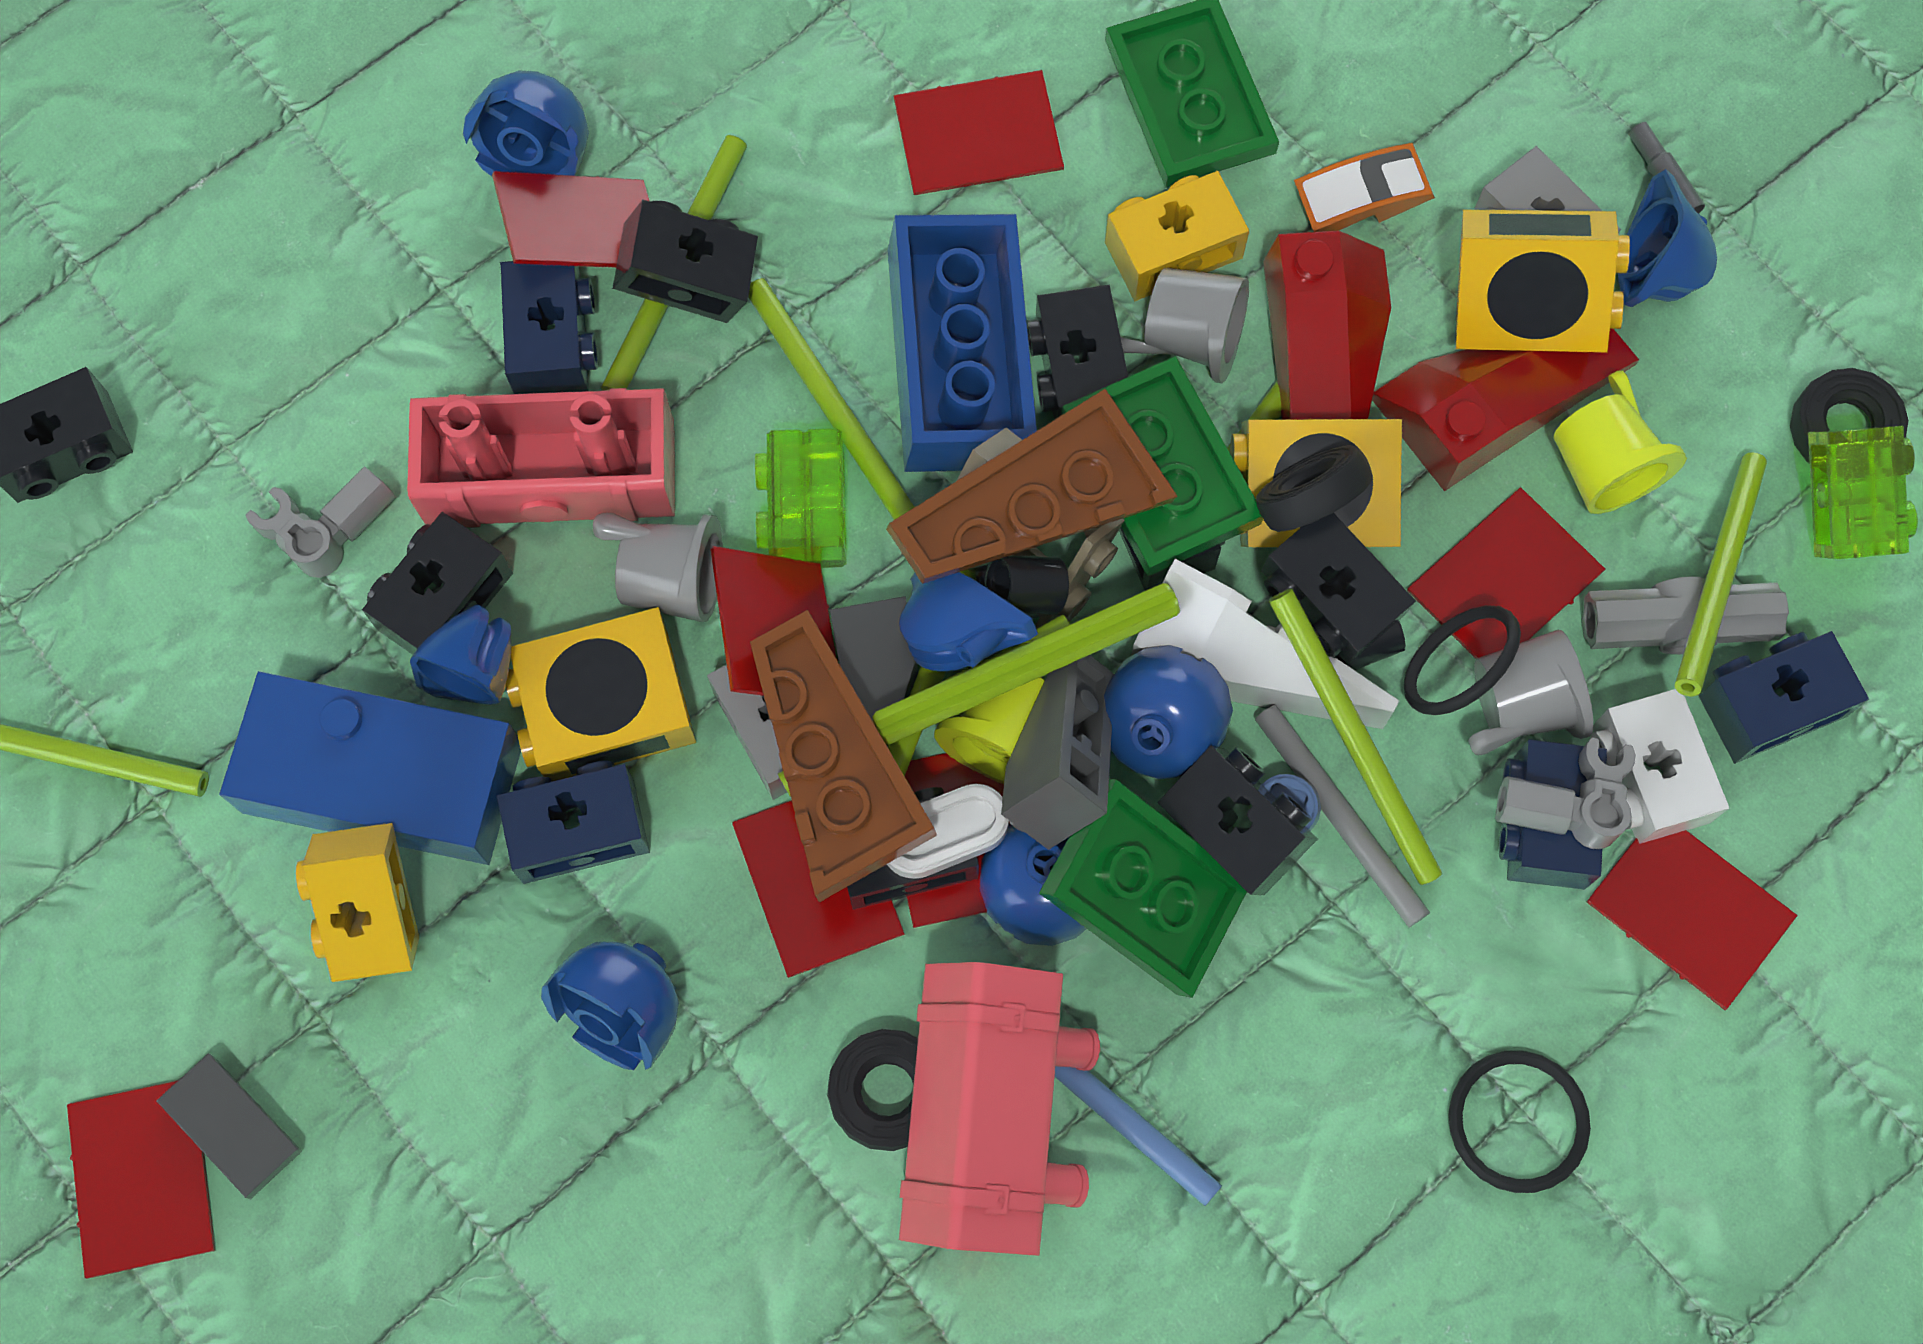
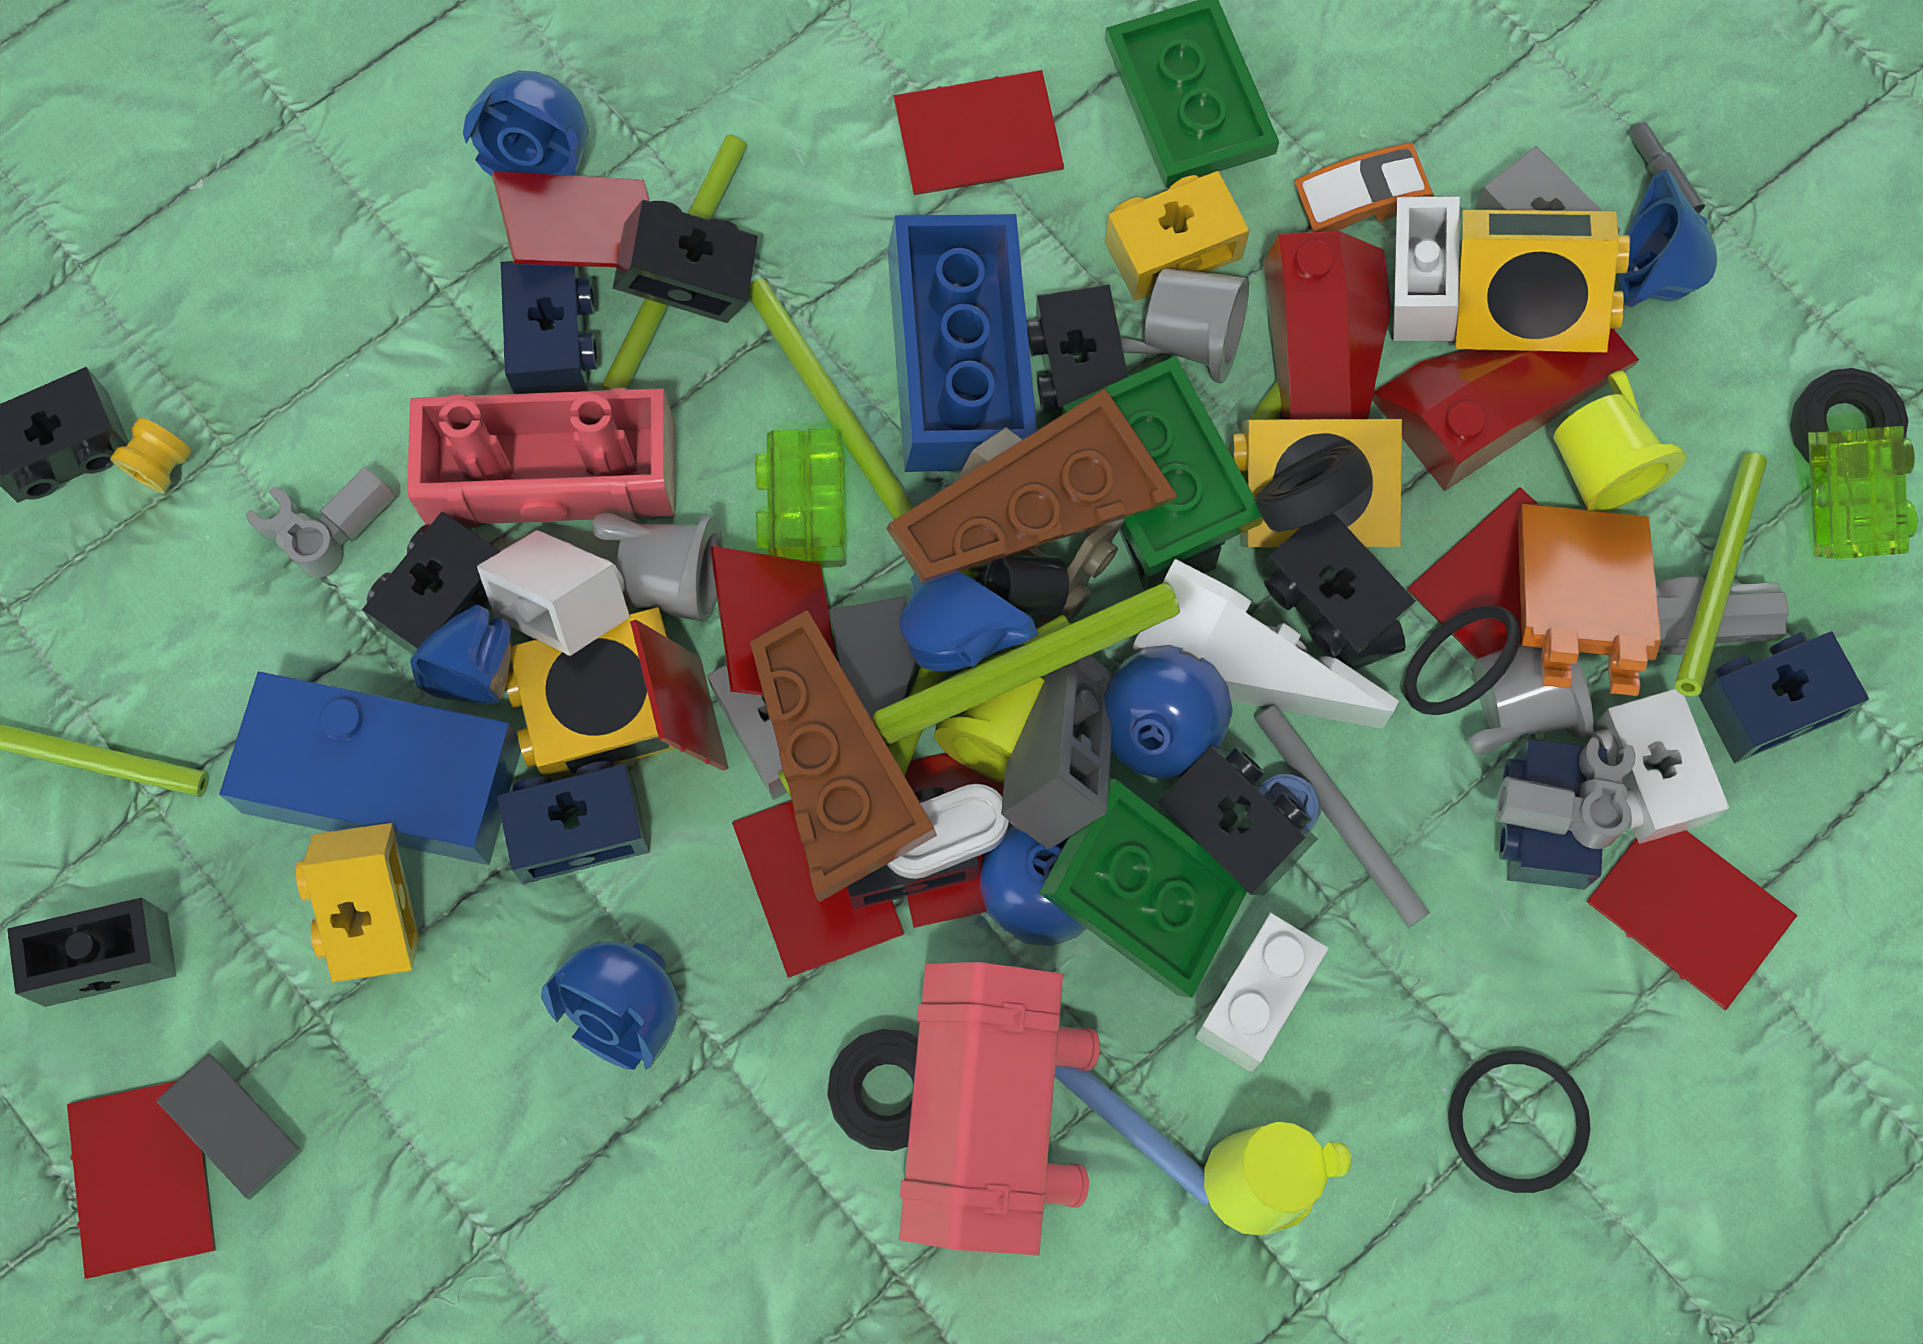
(91, 952): none -> black brick
(151, 455): none -> yellow wheel
(554, 591): none -> white brick
(679, 696): none -> red window
(1261, 993): none -> white brick
(1270, 1176): none -> neon yellow hat
(1355, 736): lime piece -> none
(1426, 269): none -> white brick
(1588, 591): none -> orange tile

